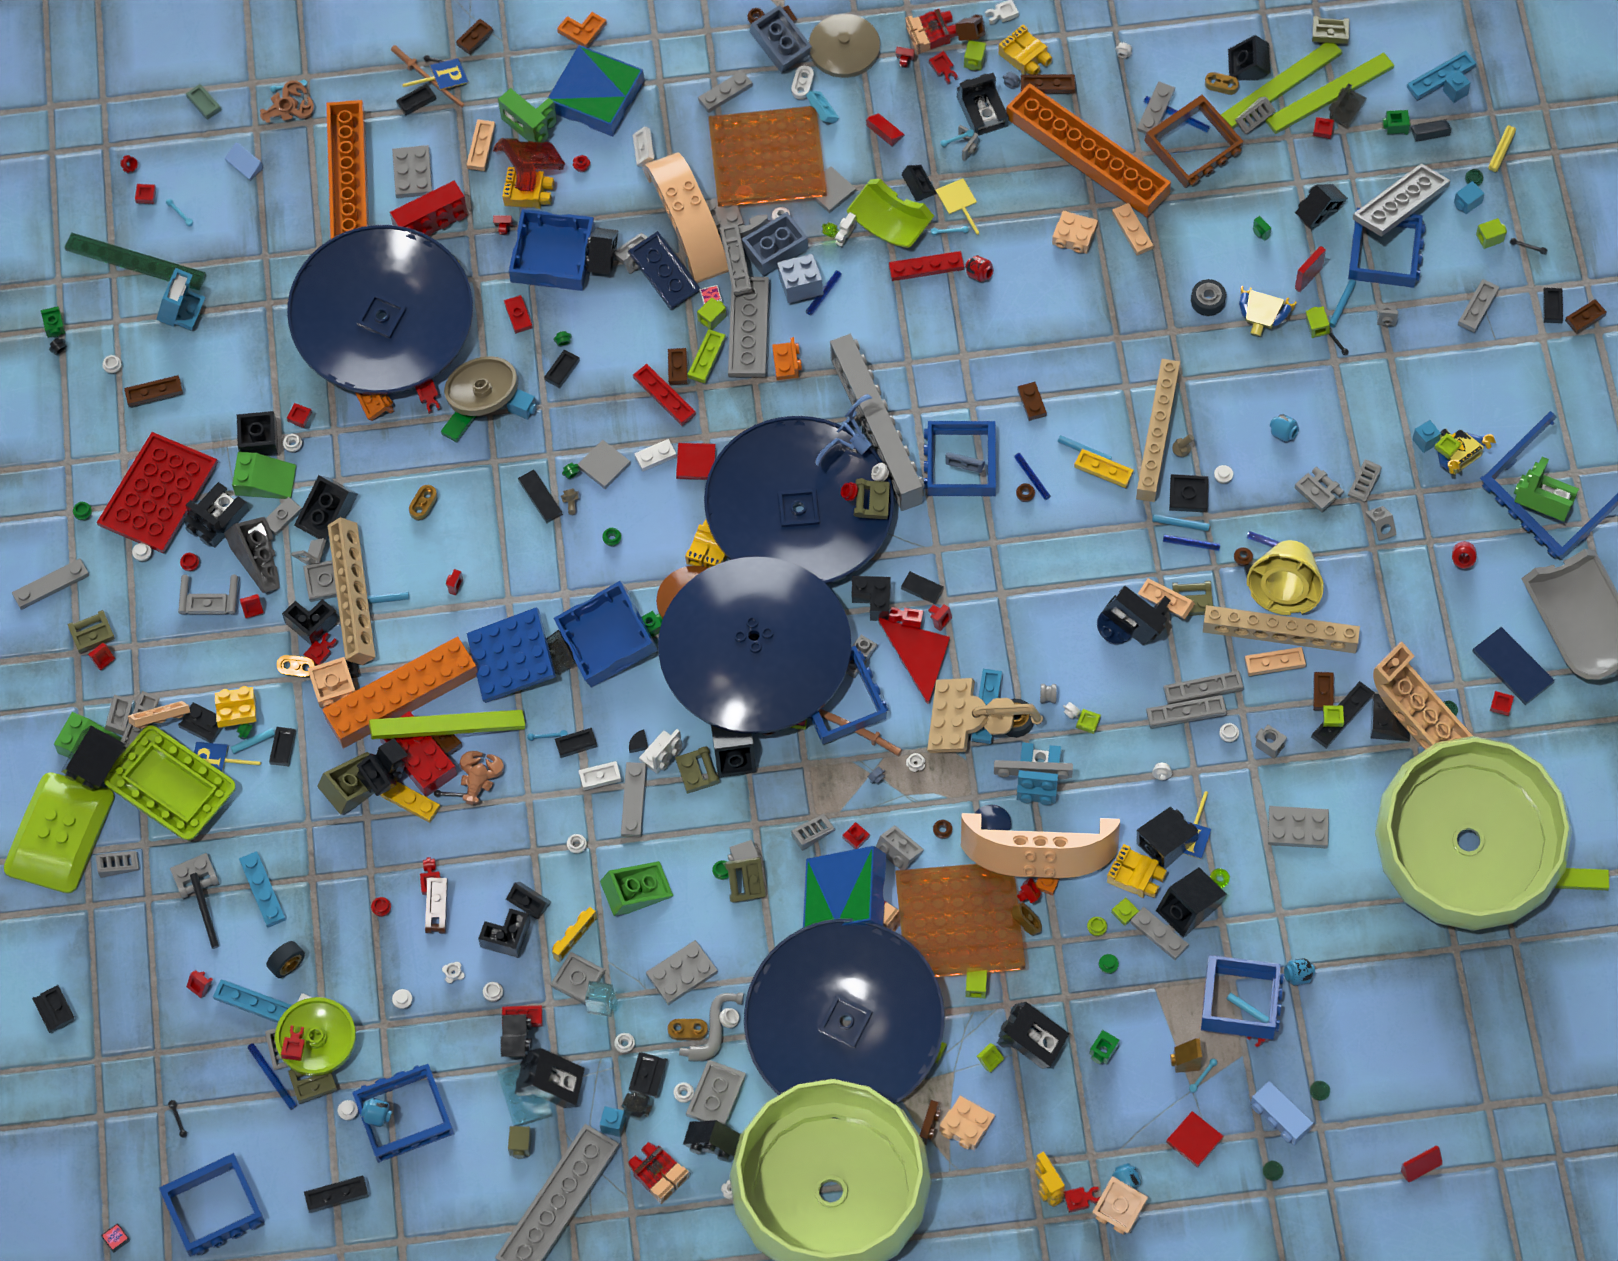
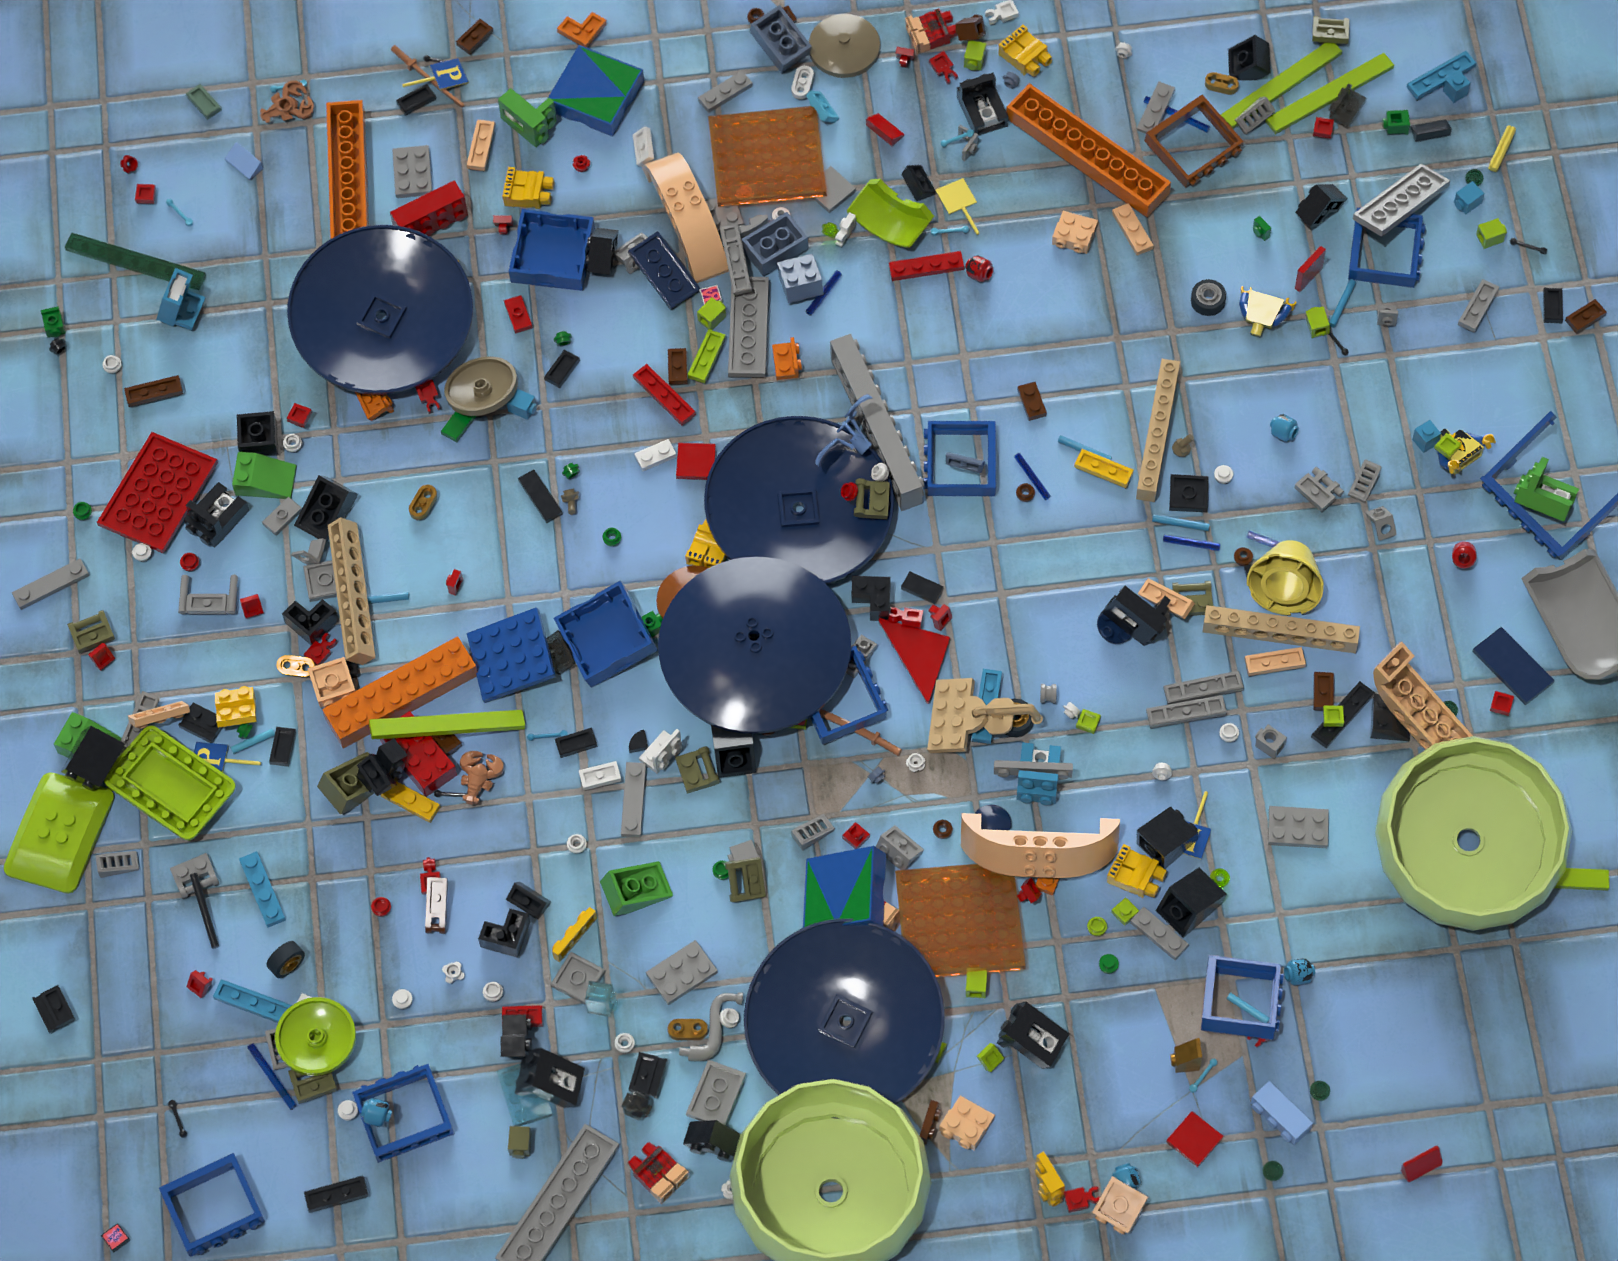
(118, 714): light grey plate -> none
(253, 548): flat silver wedge -> none
(293, 1046): red plate -> none
(528, 157): clear red piece -> none
(603, 464): light grey tile -> none
(612, 1121): dark azure brick -> none
(683, 1087): white plate -> none
(1026, 918): pearl gold plate -> none
(1050, 82): reddish brown plate -> none
(1107, 1042): green brick -> none

